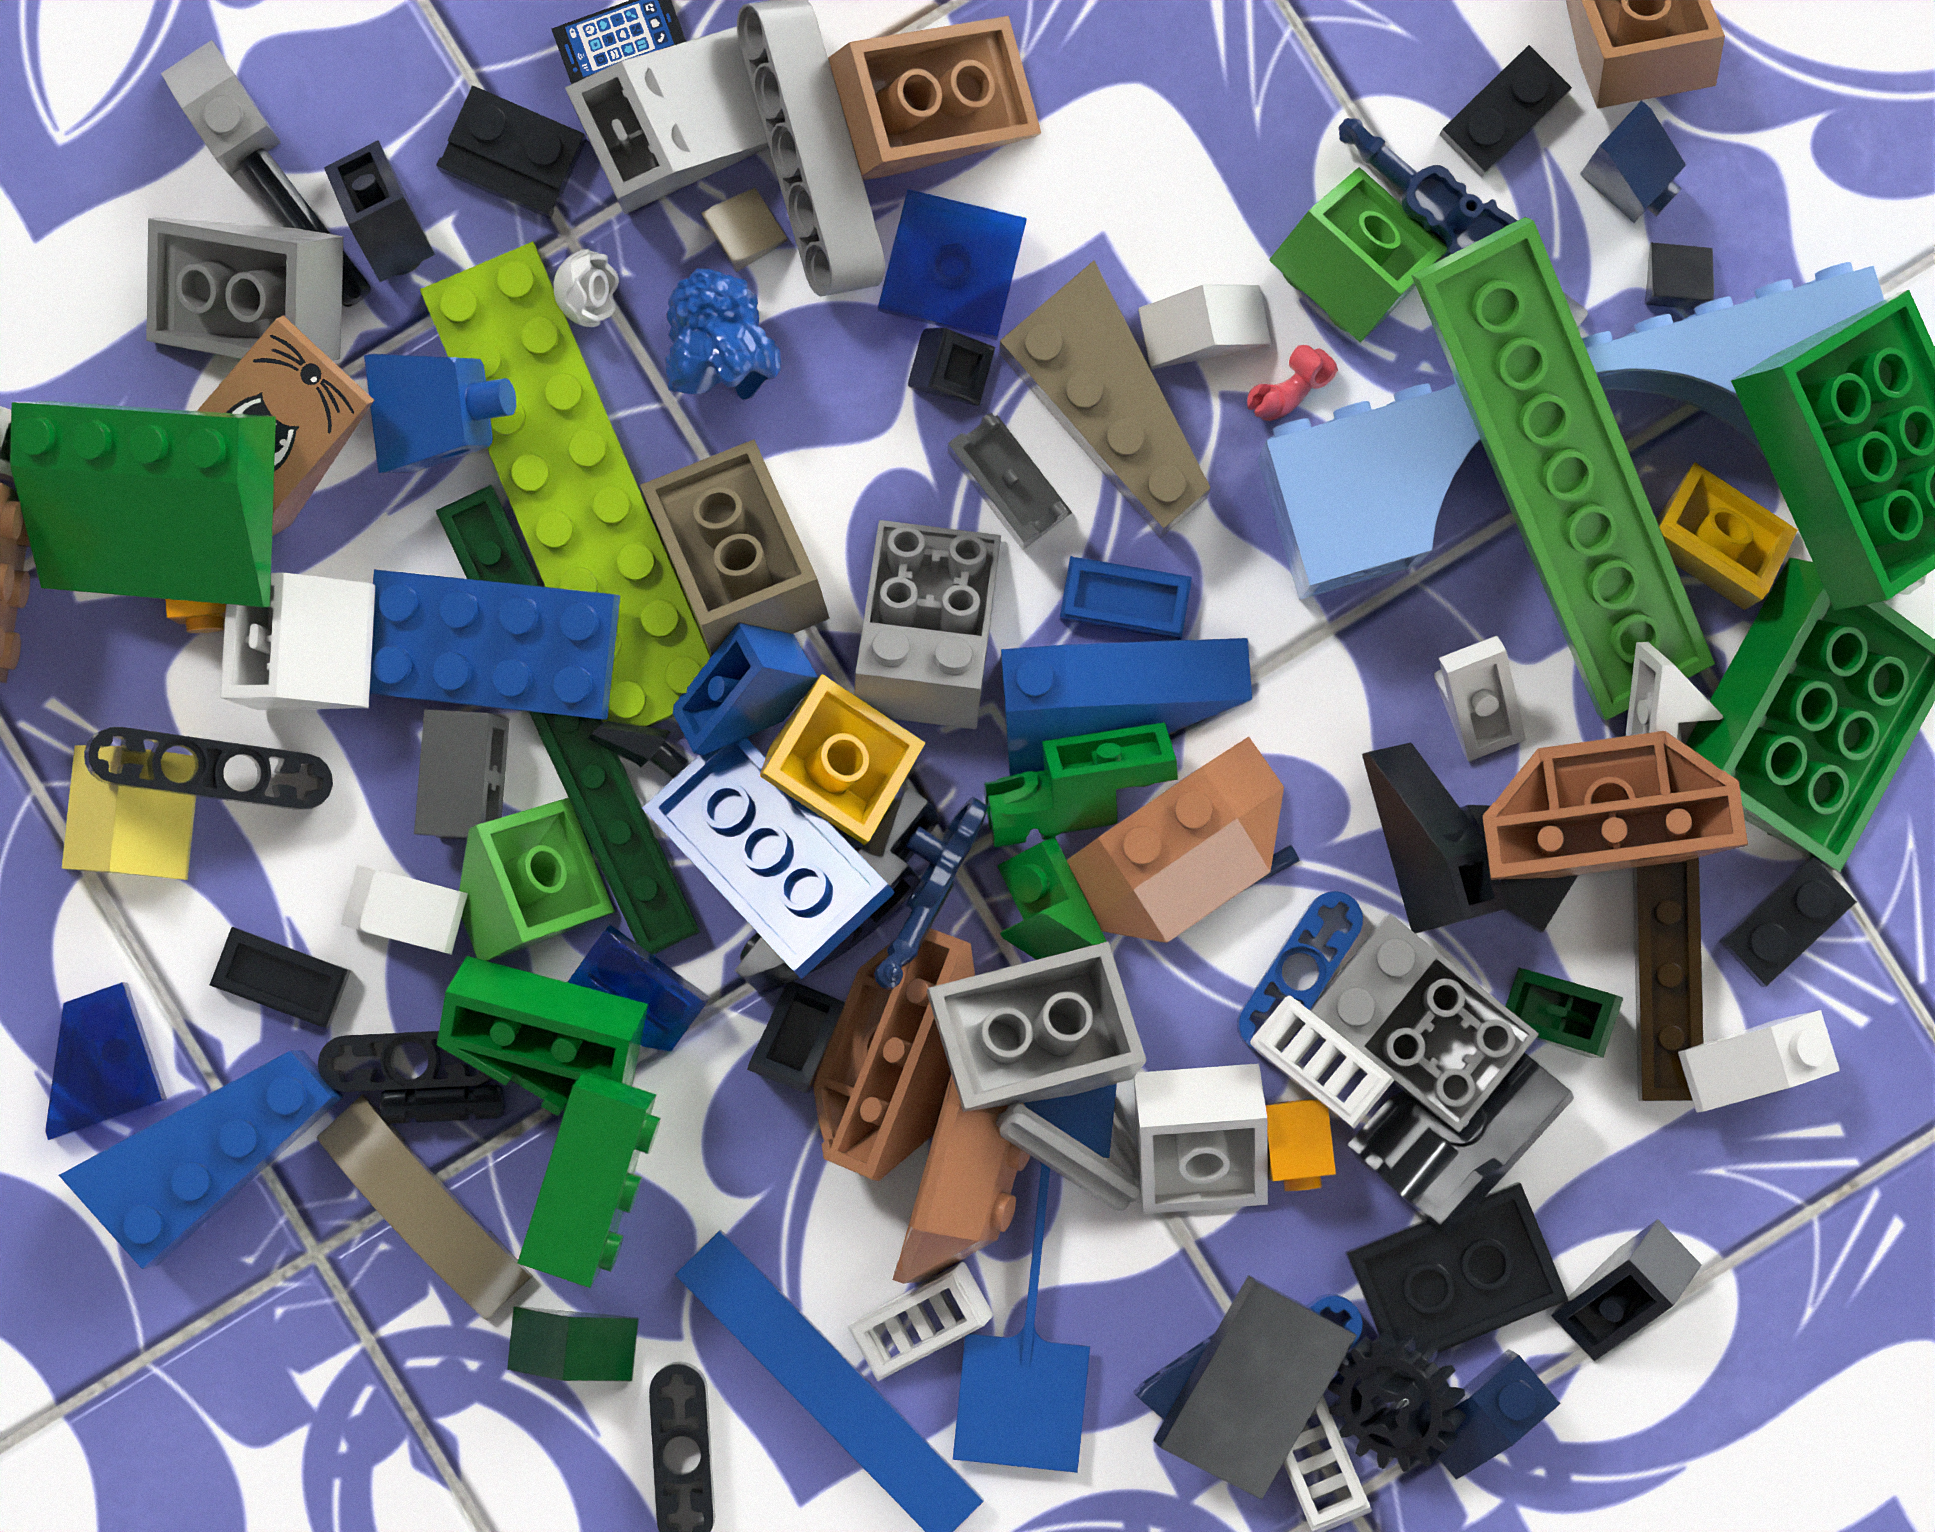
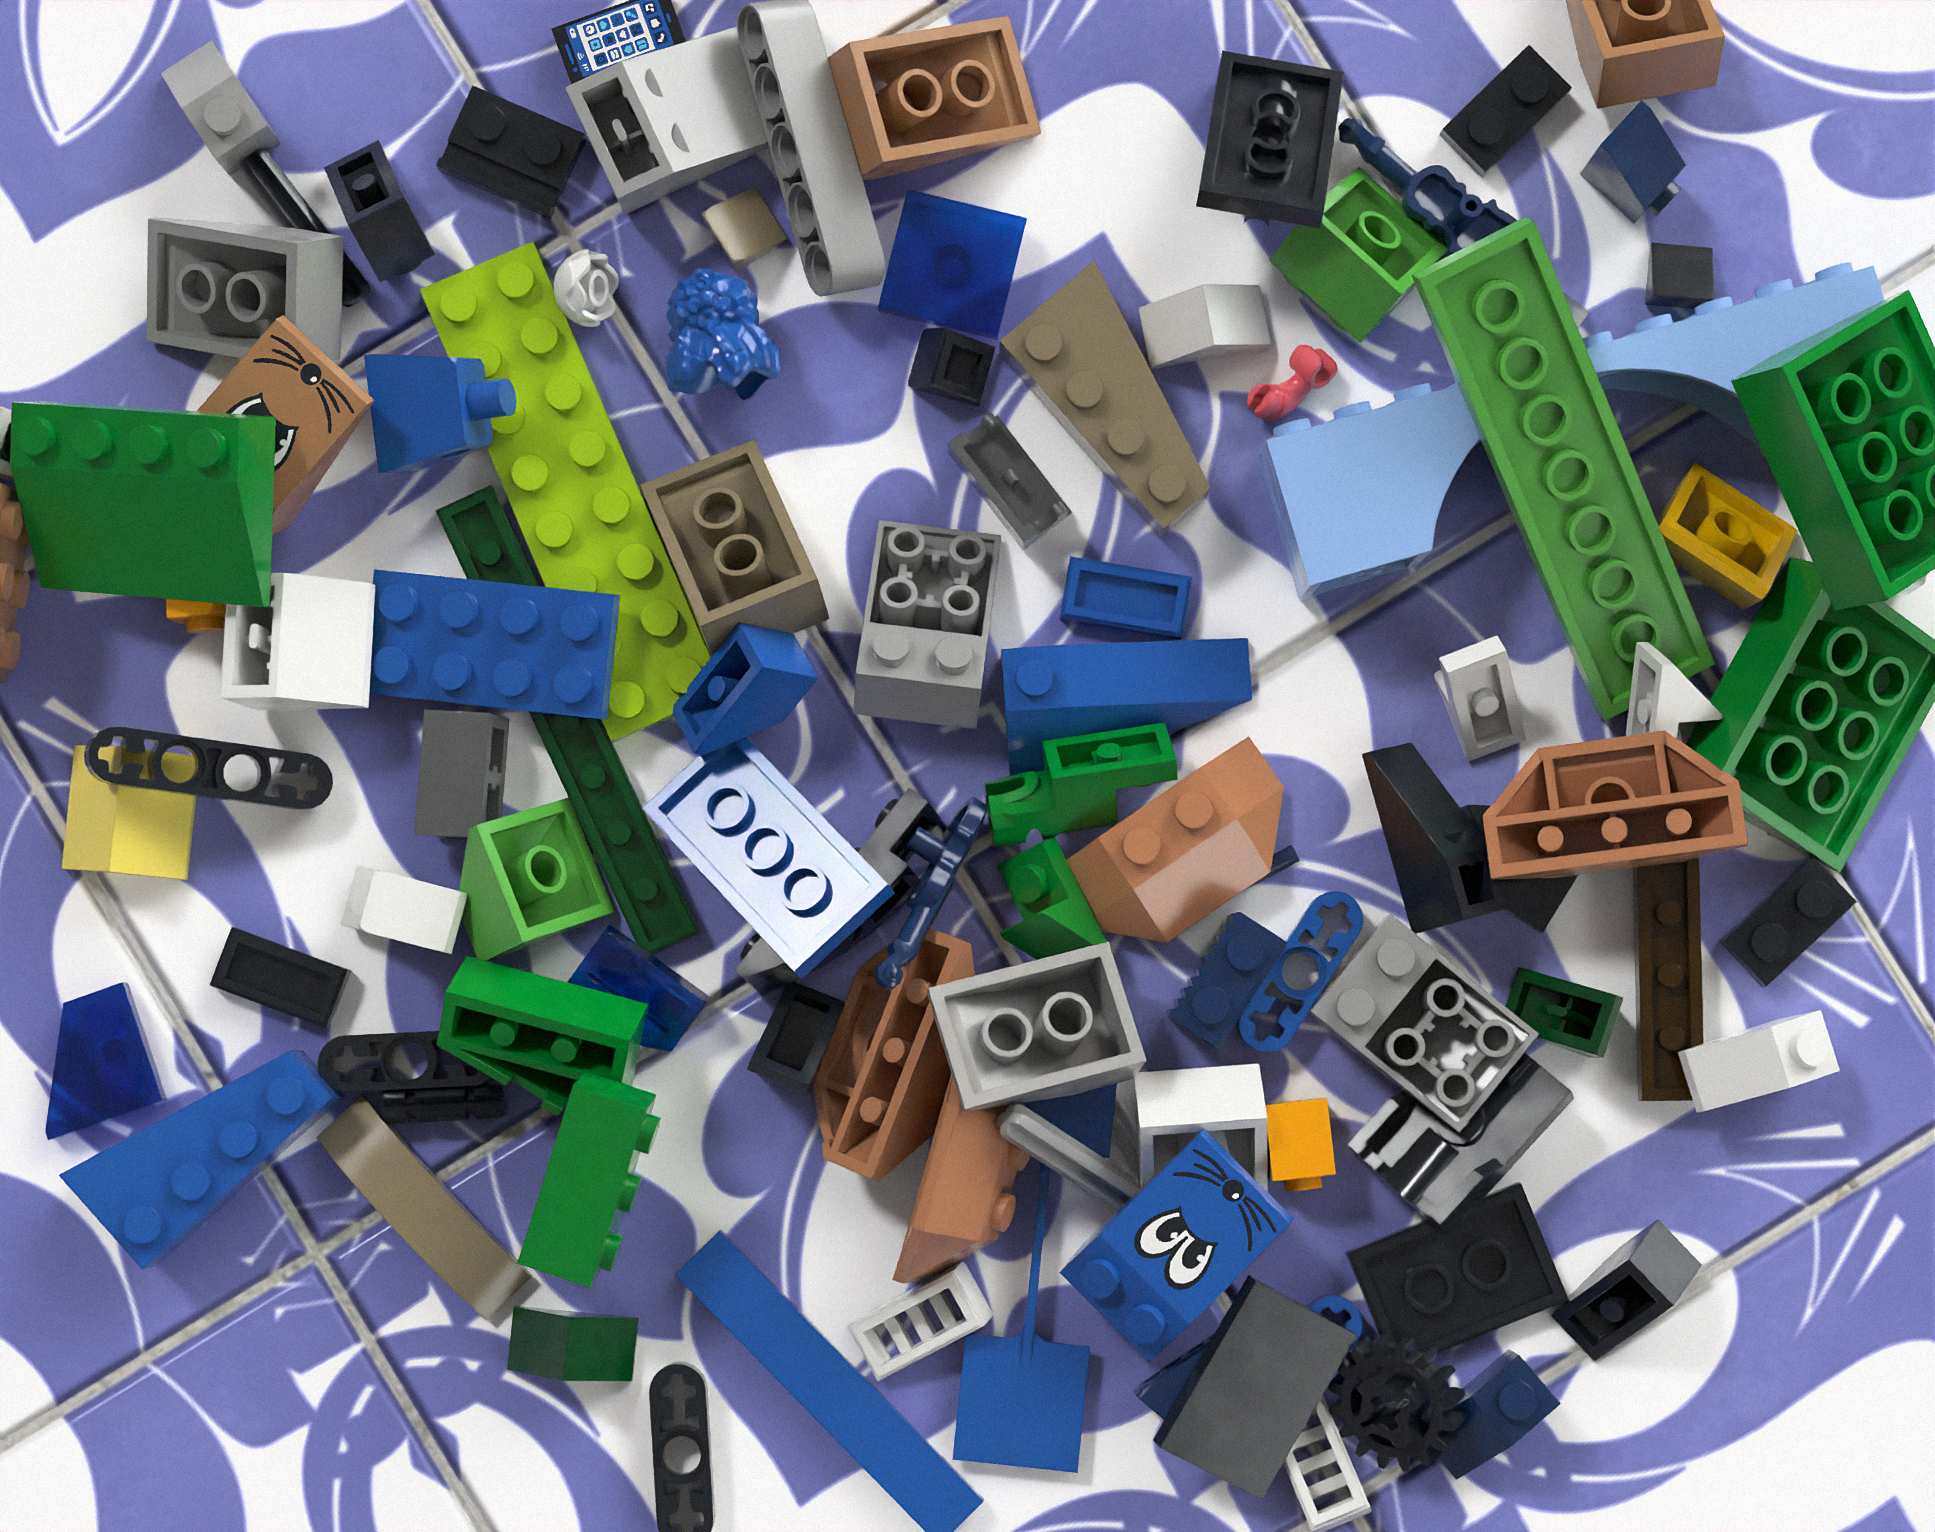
(640, 745): black bar -> none
(841, 759): yellow slope -> none
(1176, 1245): none -> blue slope
(1226, 979): none -> dark blue brick
(1270, 139): none -> black piece
(1281, 1028): white slope -> none

